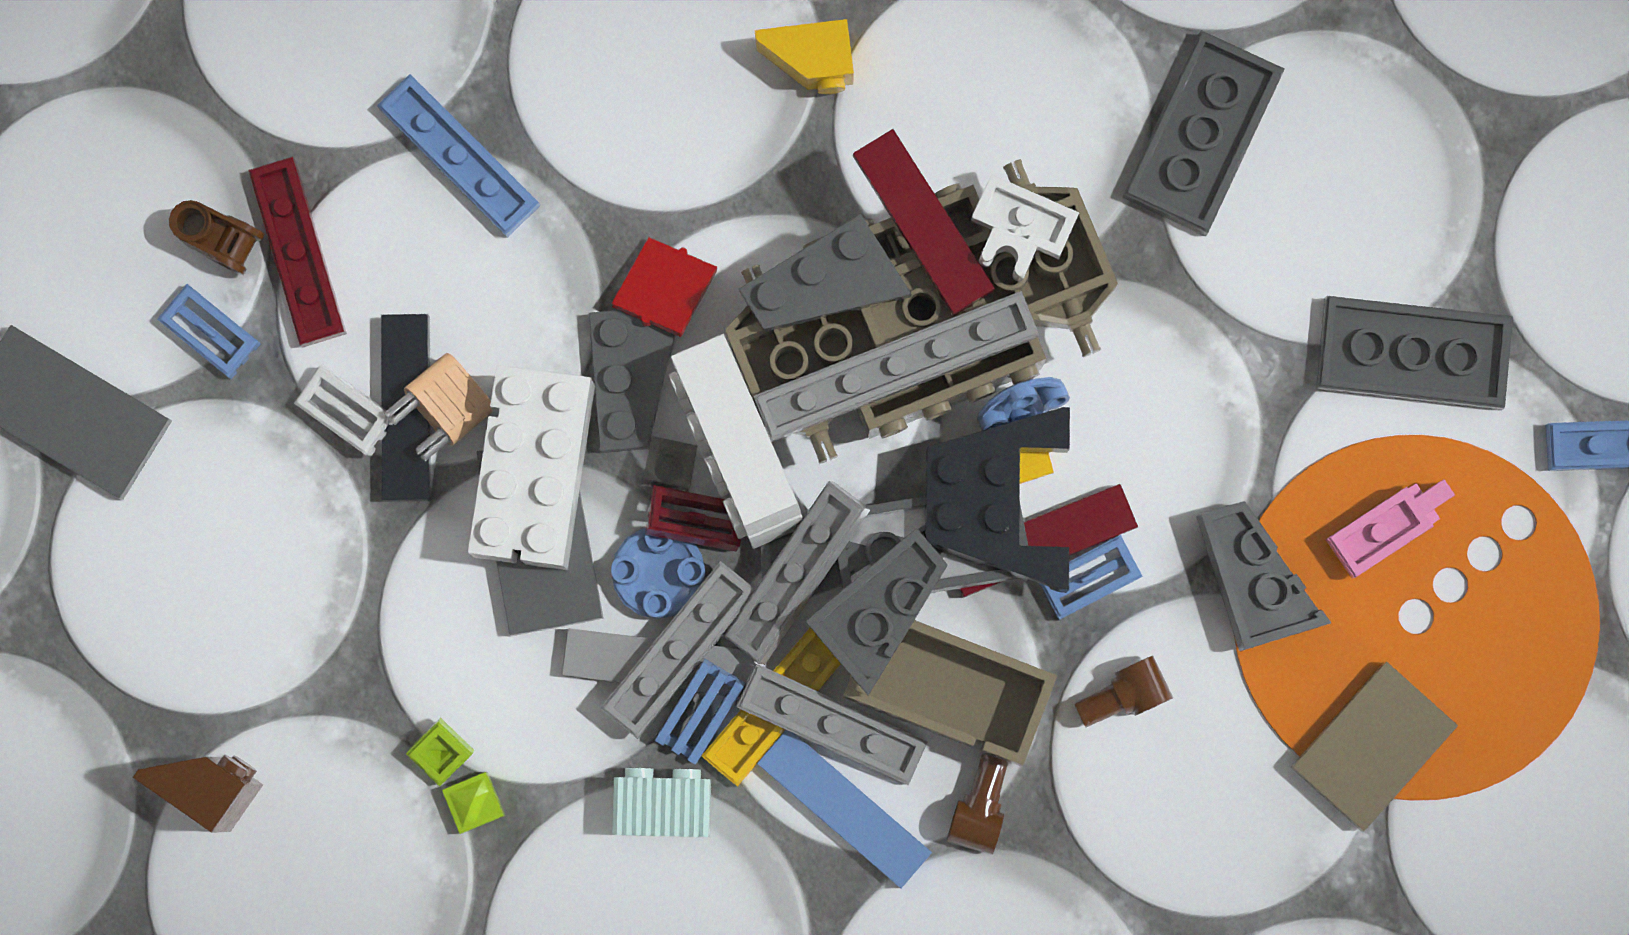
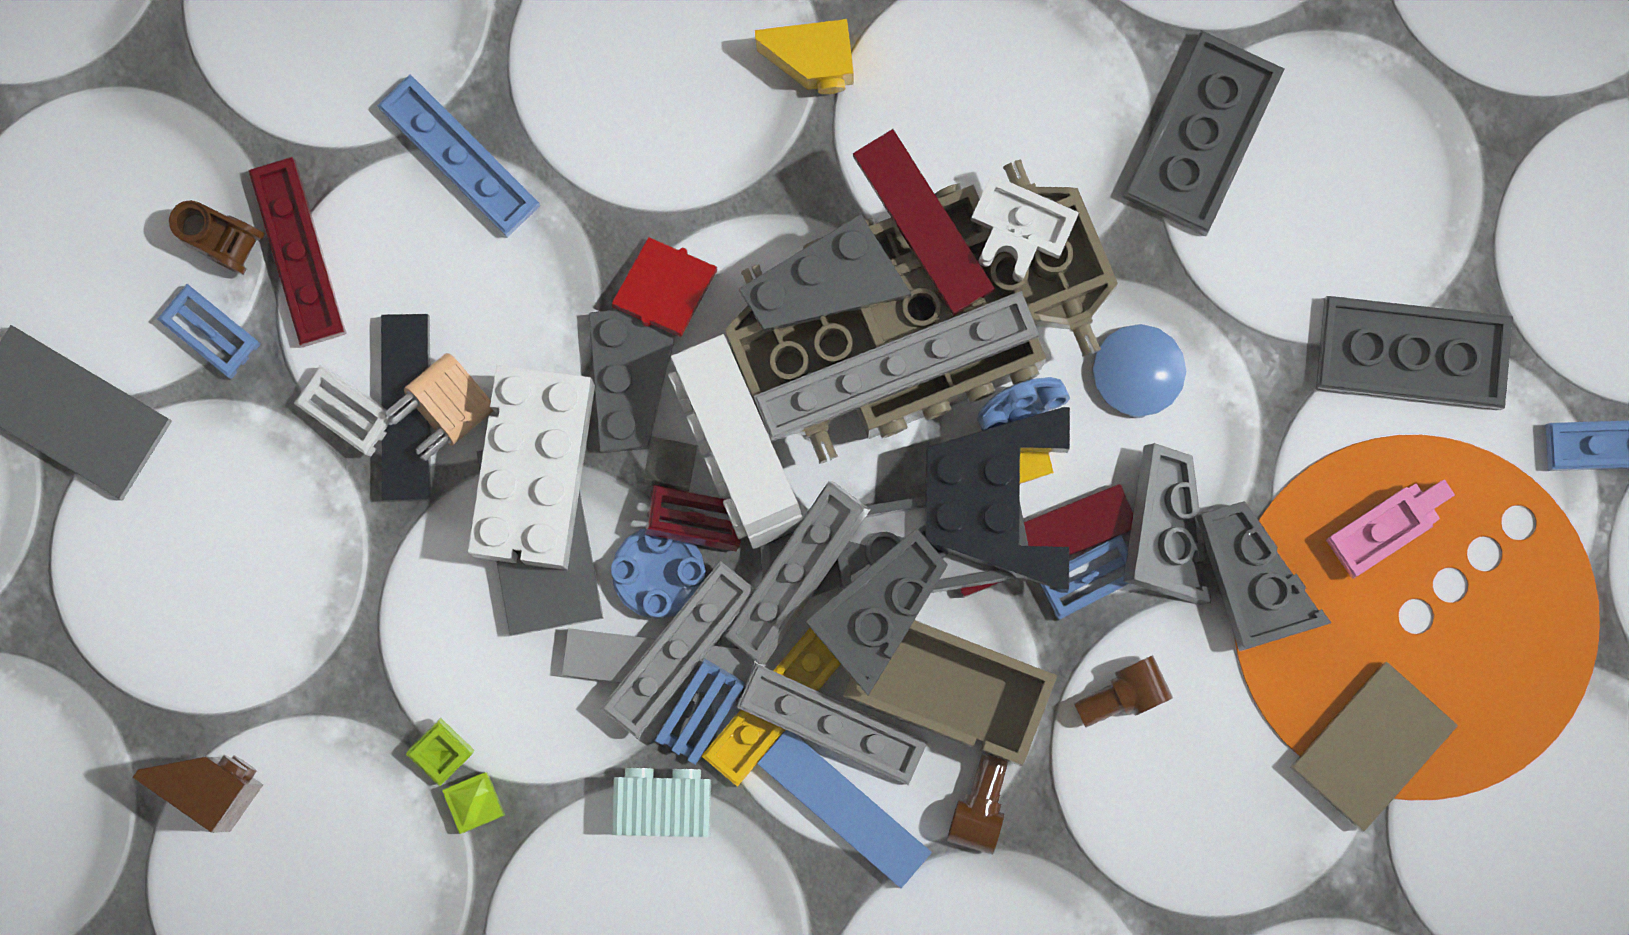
(1139, 370): none -> medium blue dish
(1163, 531): none -> wing

